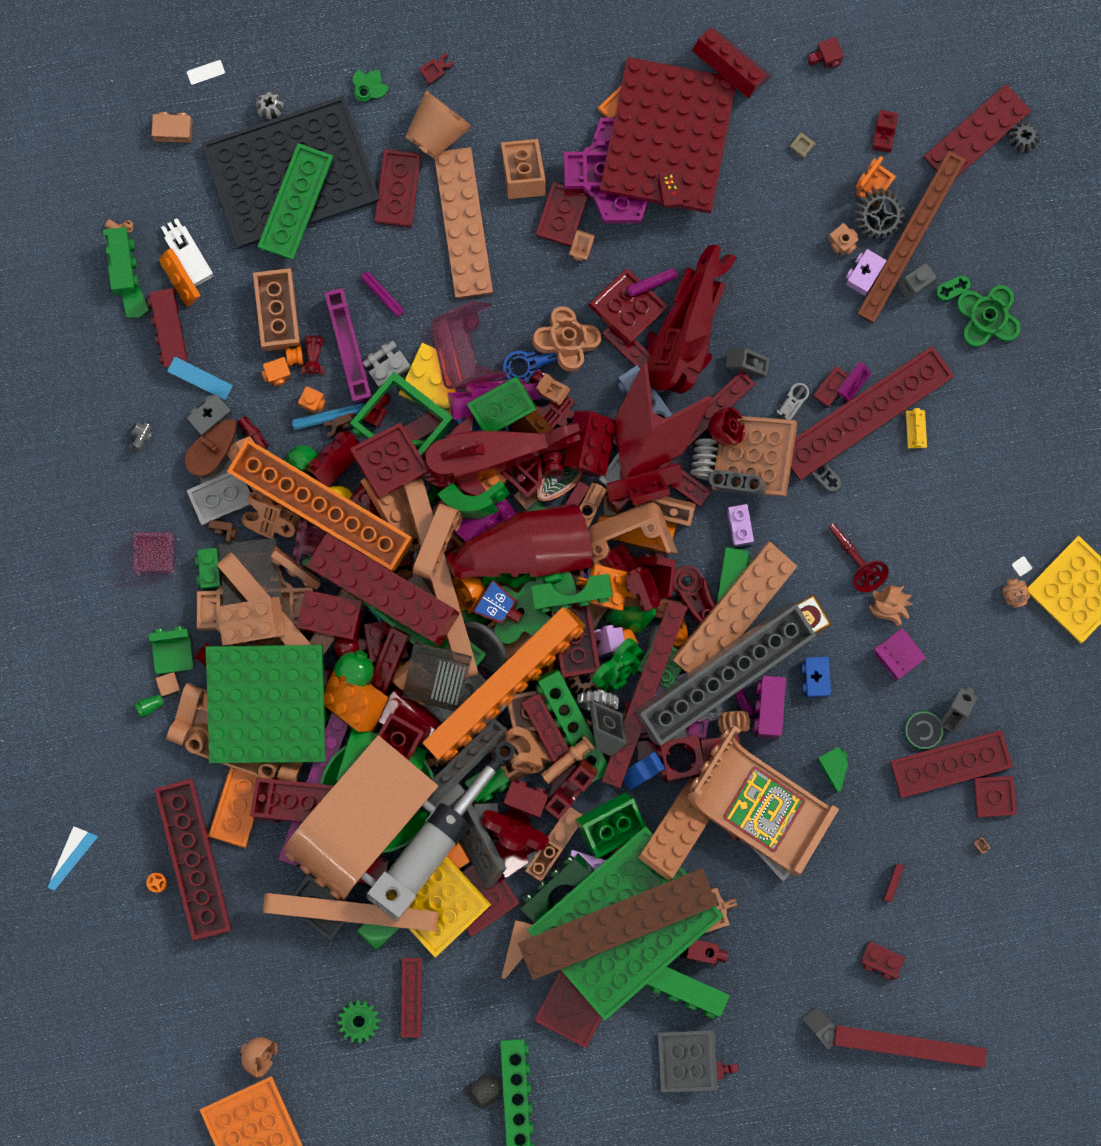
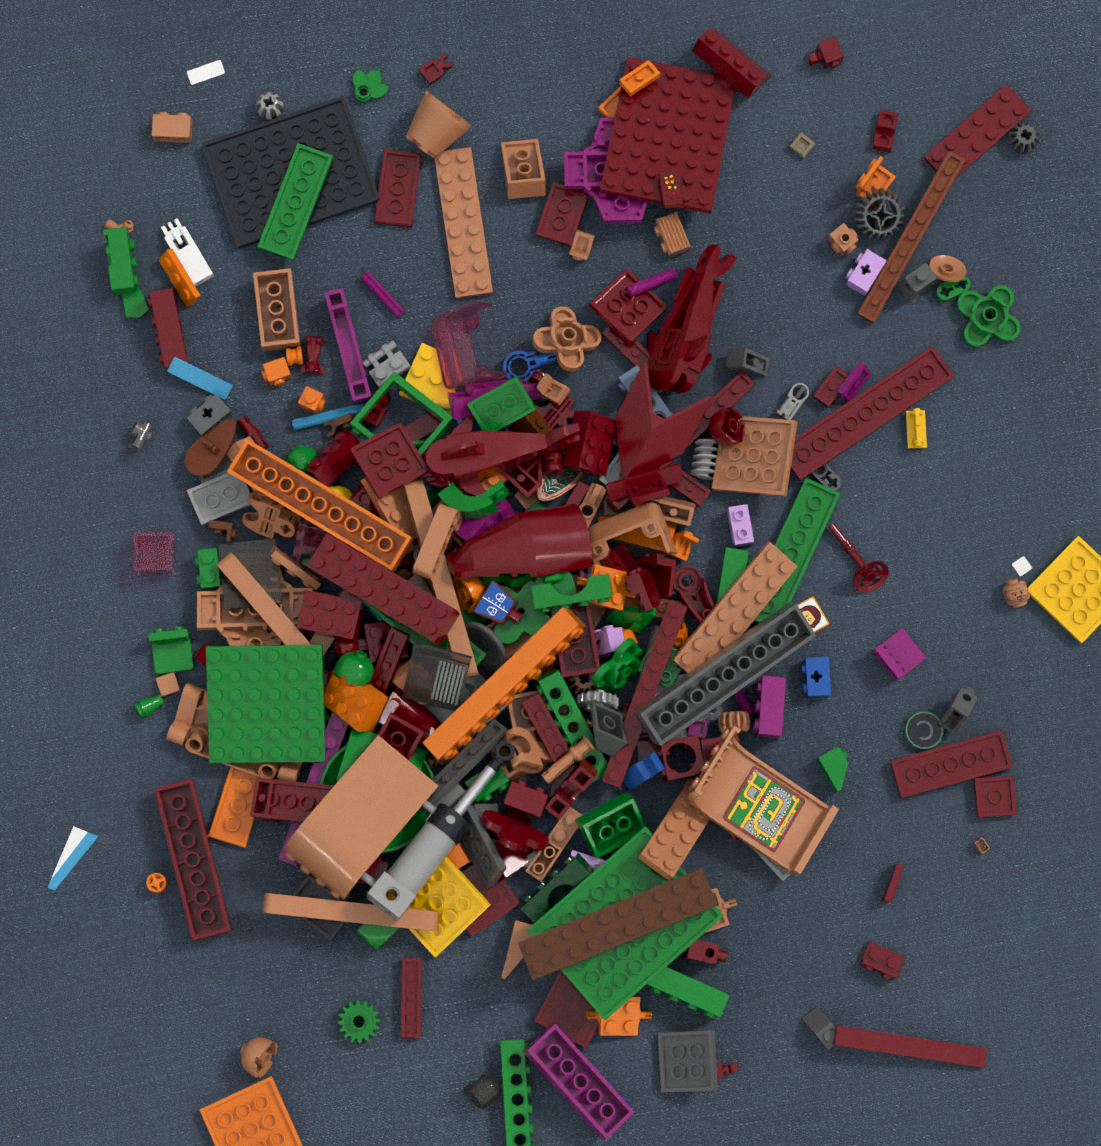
(250, 621): nougat brick -> none
(578, 1081): none -> magenta brick
(623, 1021): none -> orange plate
(639, 78): none -> orange plate
(672, 235): none -> nougat brick
(683, 543): none -> orange bracket
(745, 486): dark grey beam -> none
(801, 537): none -> green plate
(891, 604): nougat hair -> none
(947, 268): none -> nougat dish

